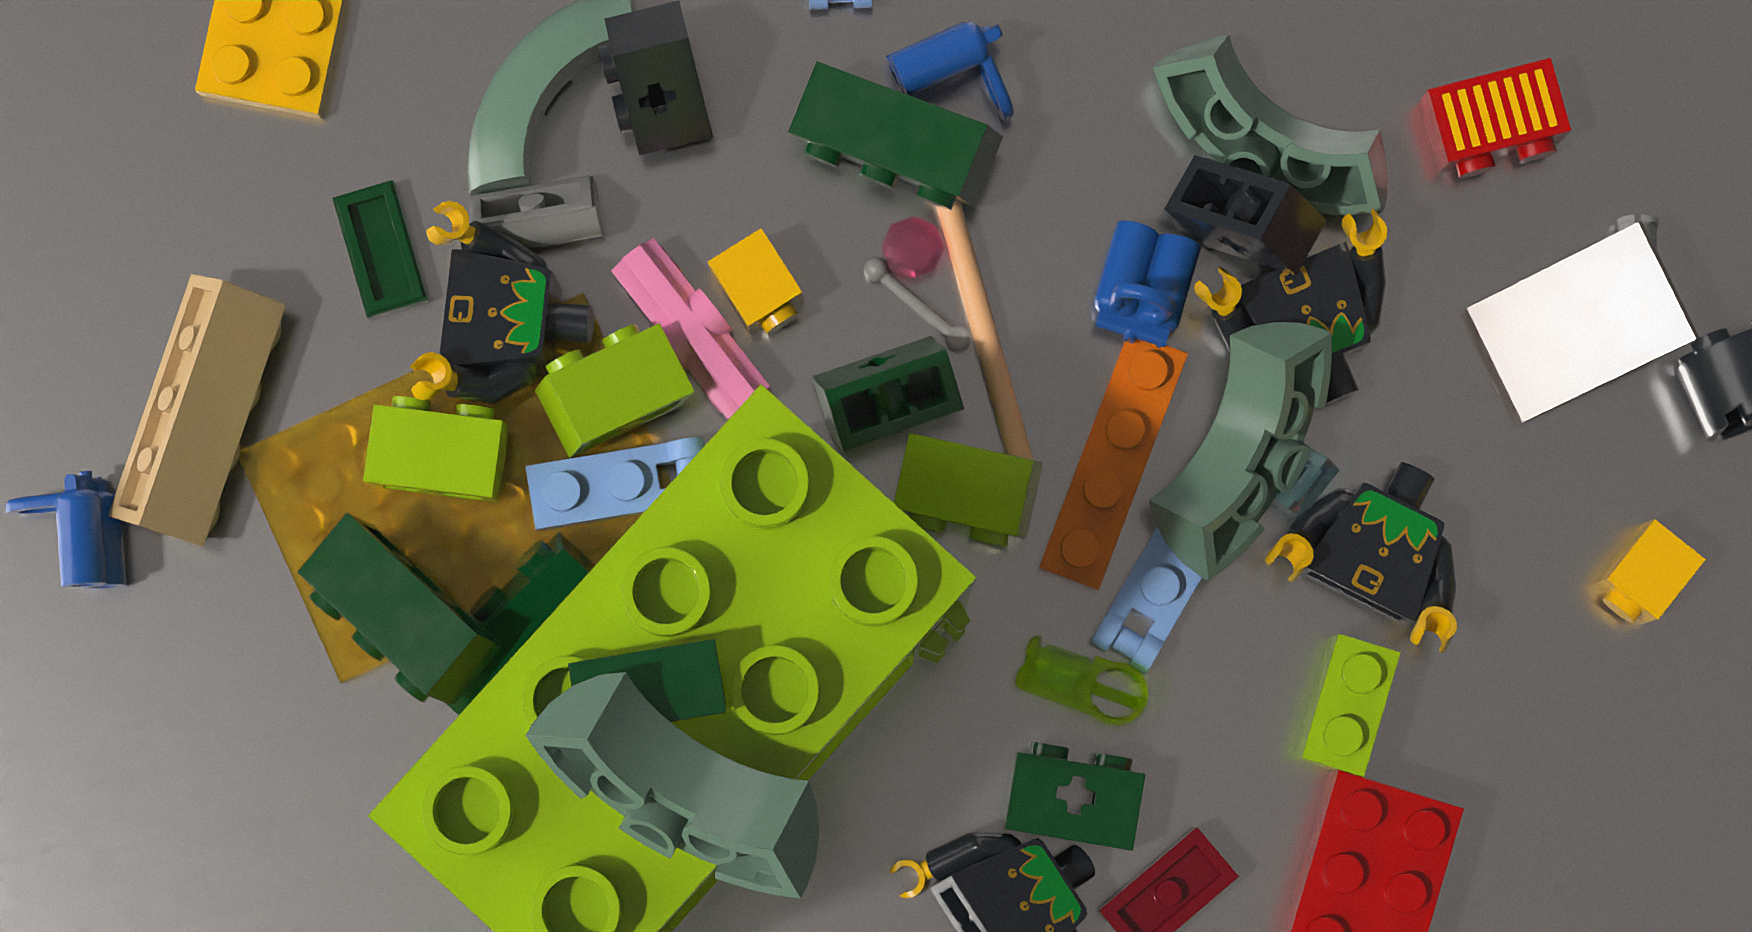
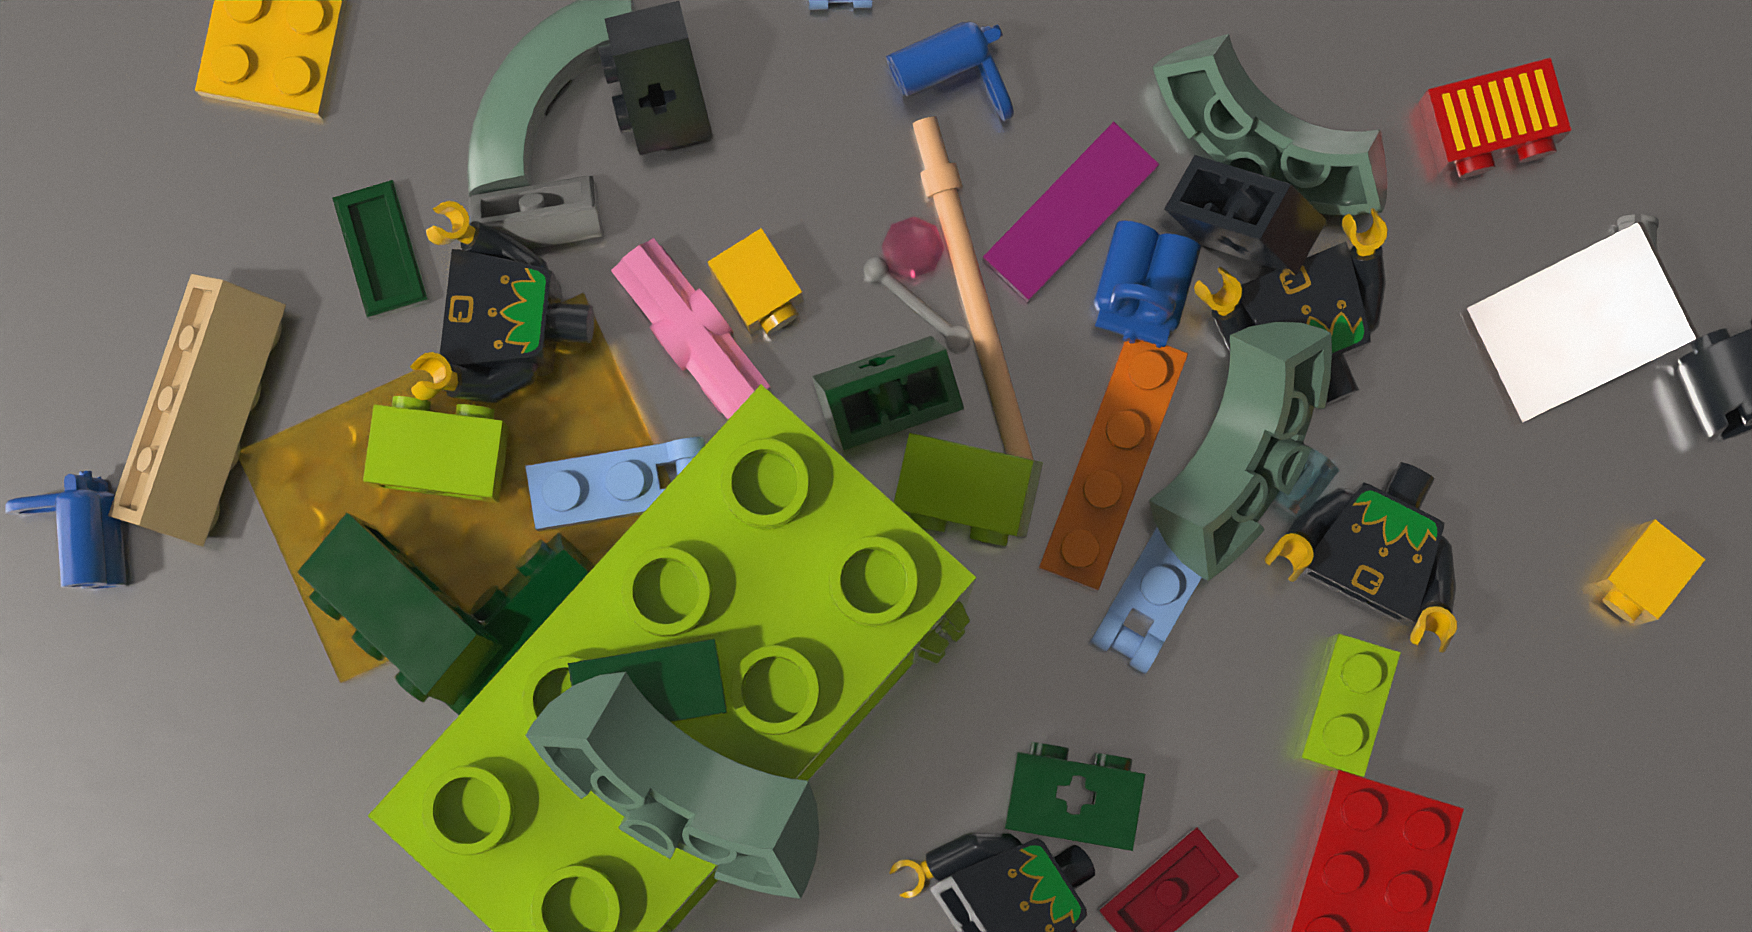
(613, 388): lime brick -> none
(894, 137): dark green brick -> none
(1070, 212): none -> magenta tile
(1071, 681): clear neon green piece -> none

